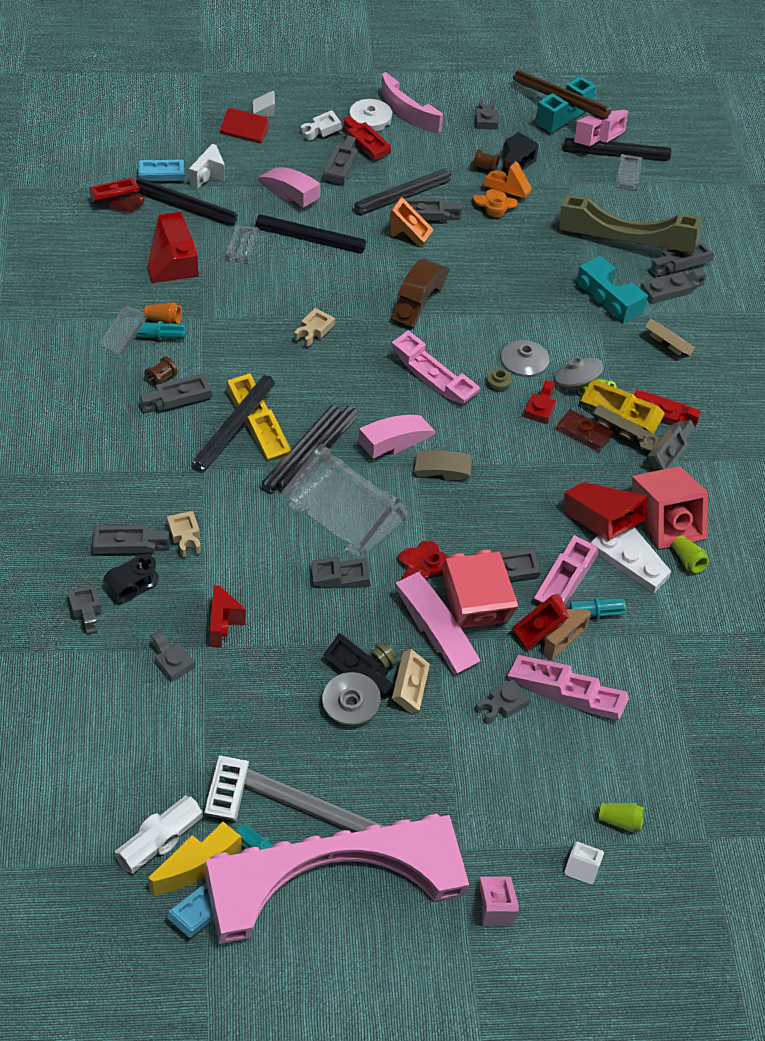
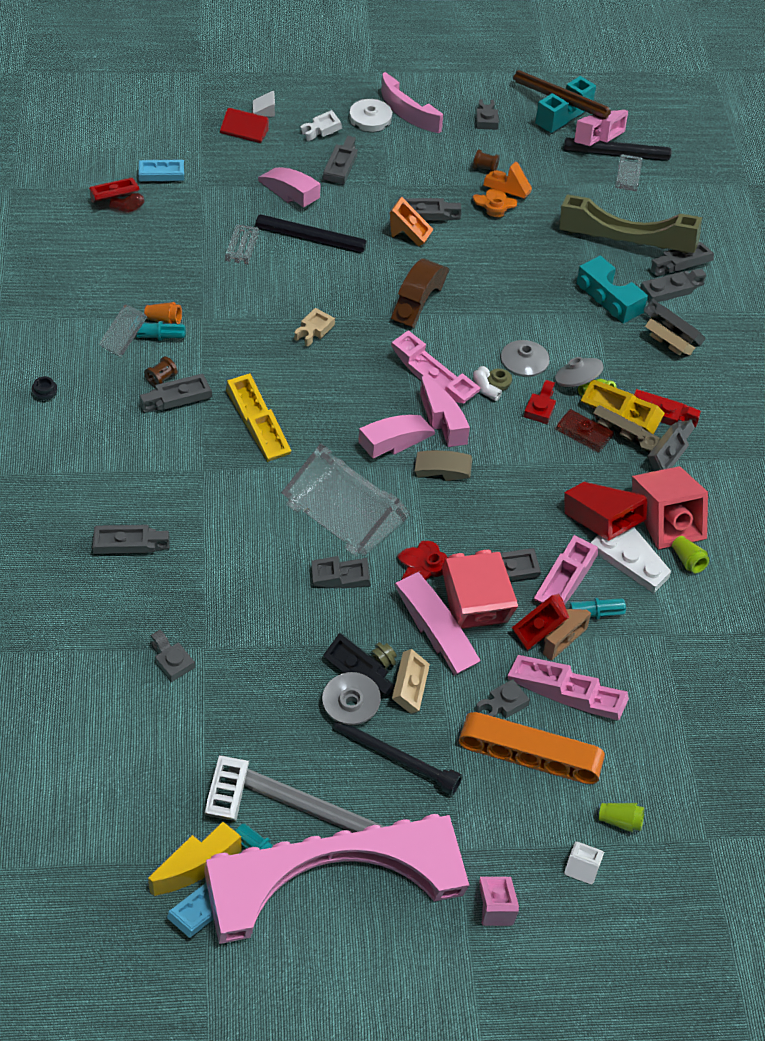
(44, 388): none -> black plate
(85, 603): dark grey plate -> none
(131, 580): black piece -> none
(158, 834): white piece -> none
(172, 250): red wedge -> none
(184, 530): tan plate -> none
(186, 201): black axle -> none
(208, 165): white slope -> none
(224, 612): red slope -> none
(233, 423): black axle -> none
(272, 480): black axle -> none
(327, 438): black axle -> none
(366, 138): red hinge -> none
(403, 190): black axle -> none
(444, 413): none -> bright pink slope
(447, 780): none -> black piece
(480, 378): none -> white arm
(519, 149): black arch -> none
(532, 748): none -> orange beam
(672, 321): none -> dark grey hinge

